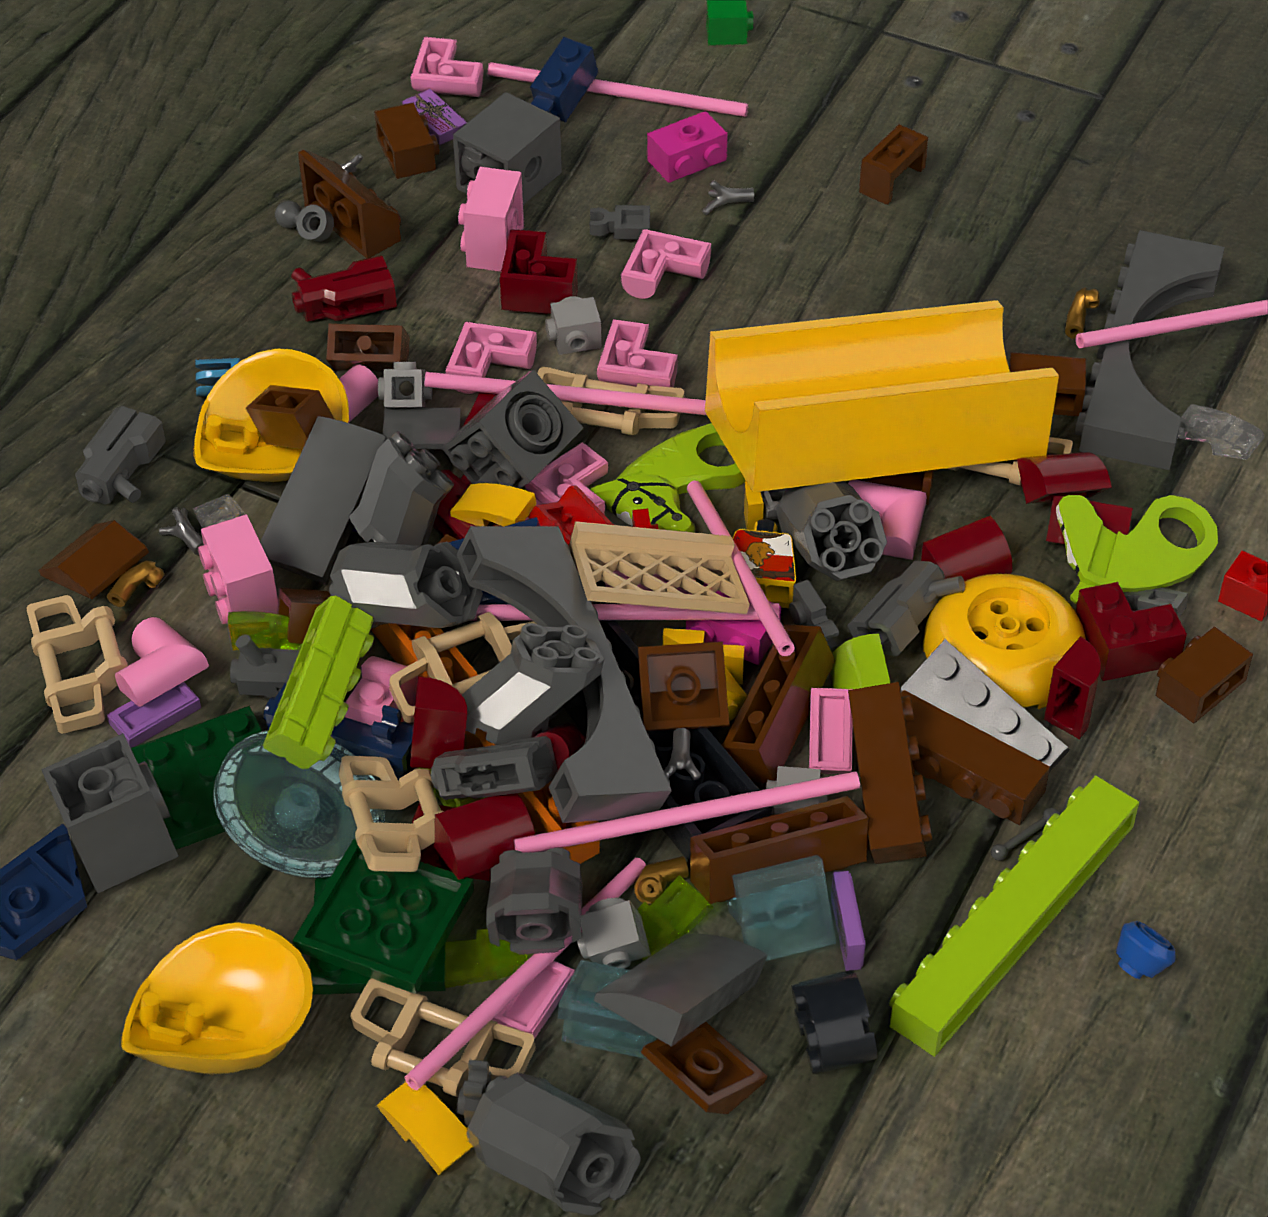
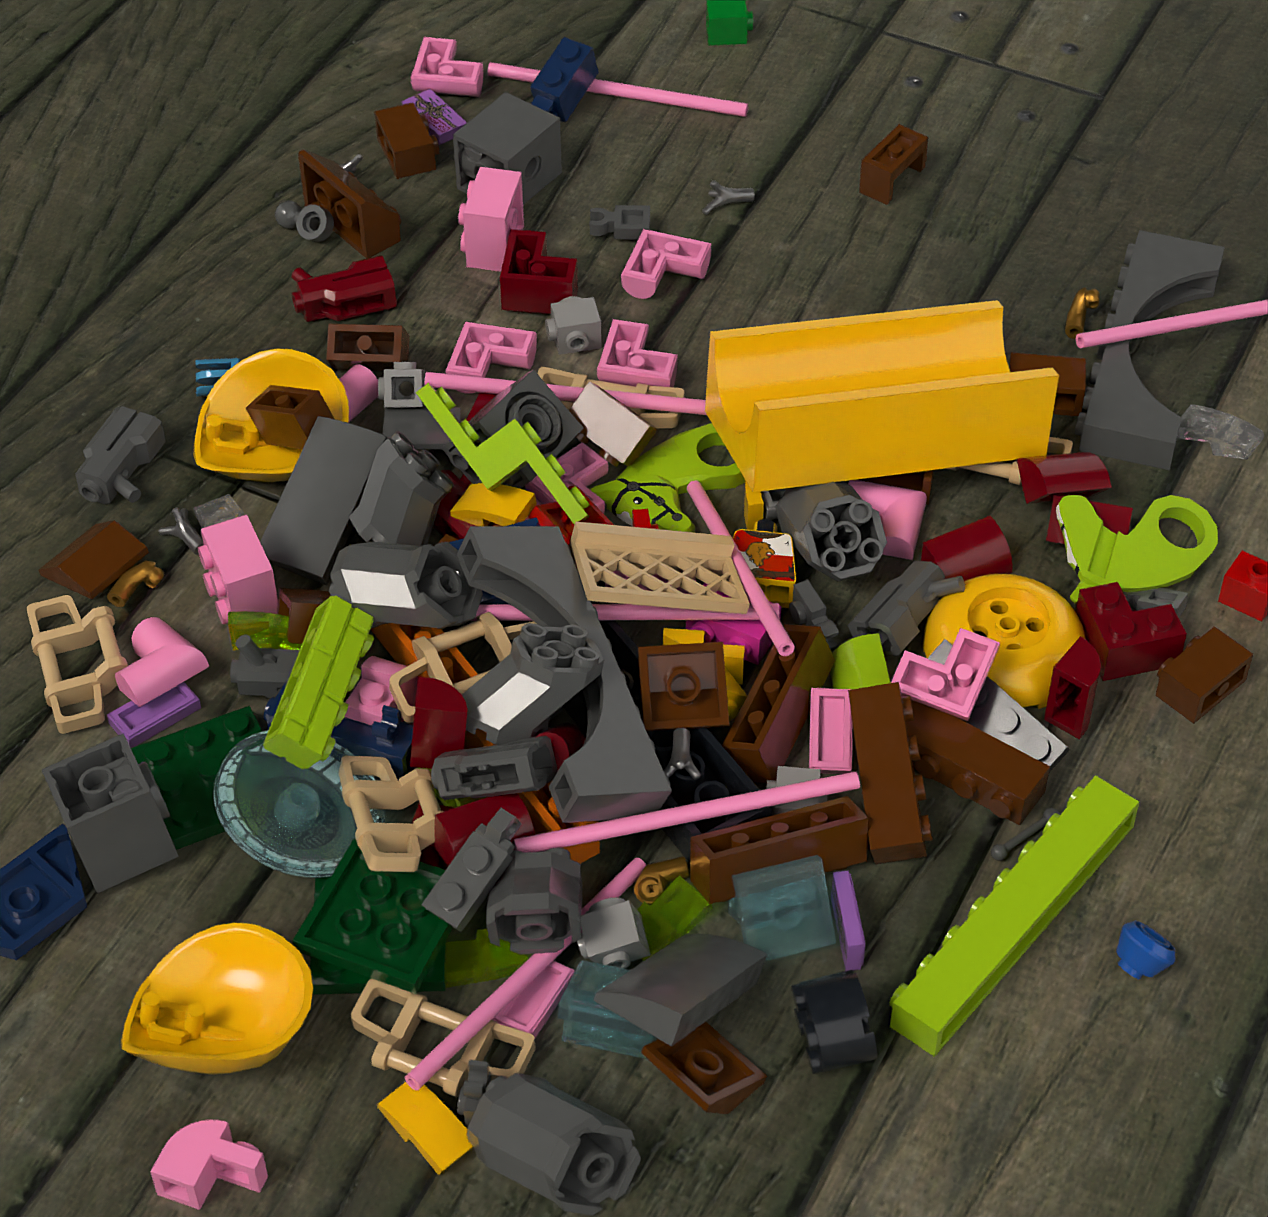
(200, 1156): none -> bright pink brick
(473, 871): none -> dark grey hinge
(503, 452): none -> lime bracket
(611, 426): none -> brick
(687, 146): dark pink brick -> none
(955, 684): none -> bright pink brick

